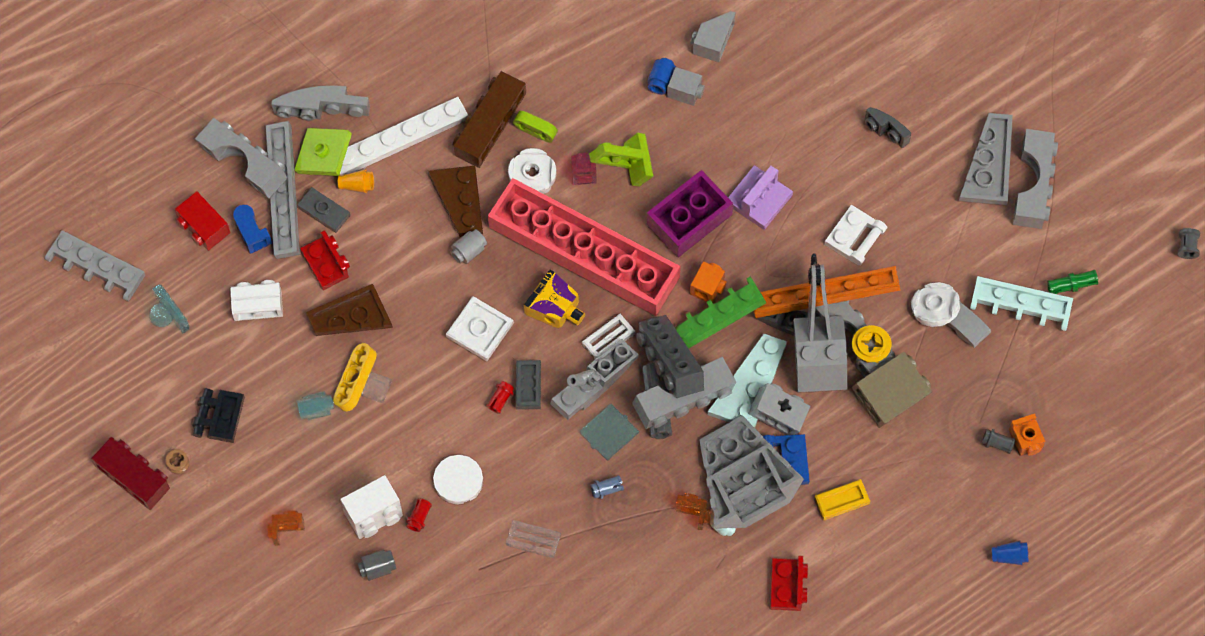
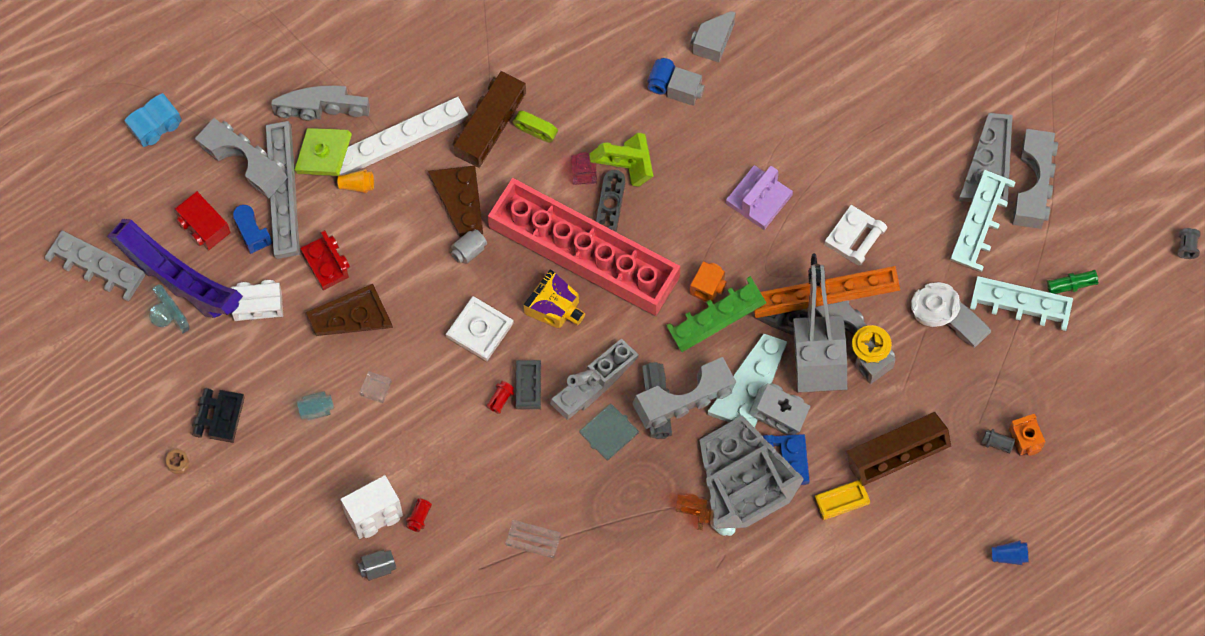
(131, 472): dark red brick -> none
(153, 120): none -> dark azure brick
(206, 295): none -> dark purple arch
(284, 522): clear orange bracket -> none
(323, 210): dark grey plate -> none
(360, 362): yellow beam -> none
(458, 479): white tile -> none
(533, 159): white plate -> none
(606, 193): none -> dark grey beam
(606, 487): sand blue pin -> none
(625, 336): white tile -> none
(670, 356): dark grey brick -> none
(689, 213): magenta brick -> none
(787, 584): red bracket -> none
(882, 123): dark grey slope -> none
(892, 389): dark tan panel -> none
(898, 448): none -> reddish brown brick
(979, 219): none -> light aqua hinge

